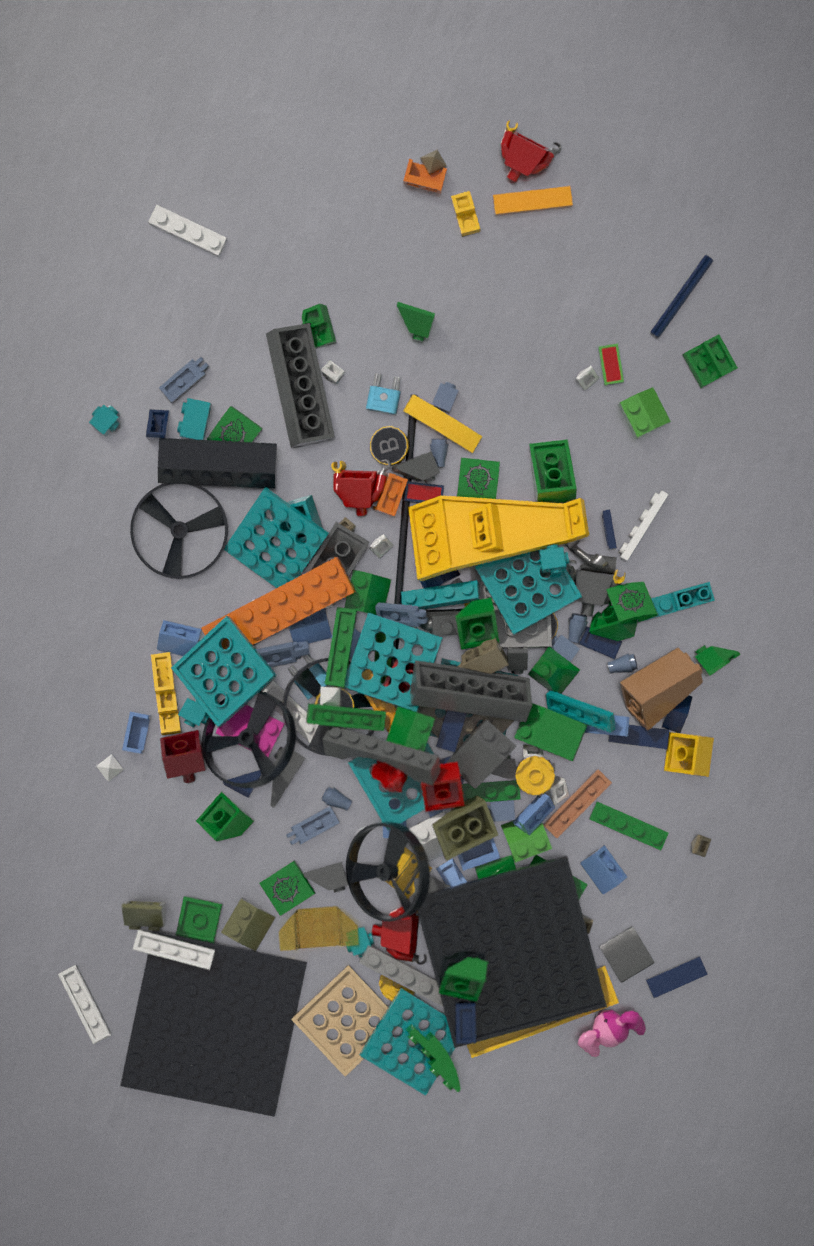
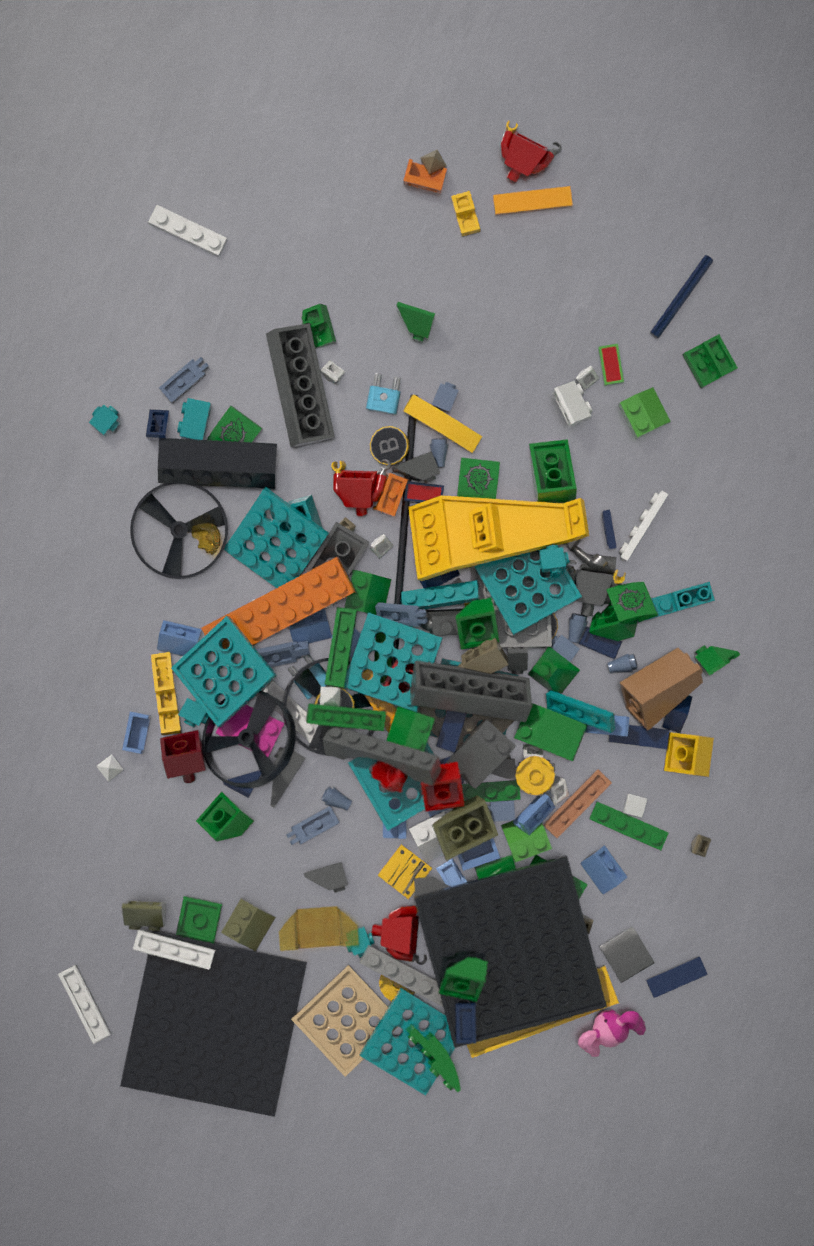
(208, 536): none -> clear yellow hair
(287, 888): green slope -> none
(397, 841): black piece -> none
(572, 403): none -> white slope
(635, 805): none -> white slope

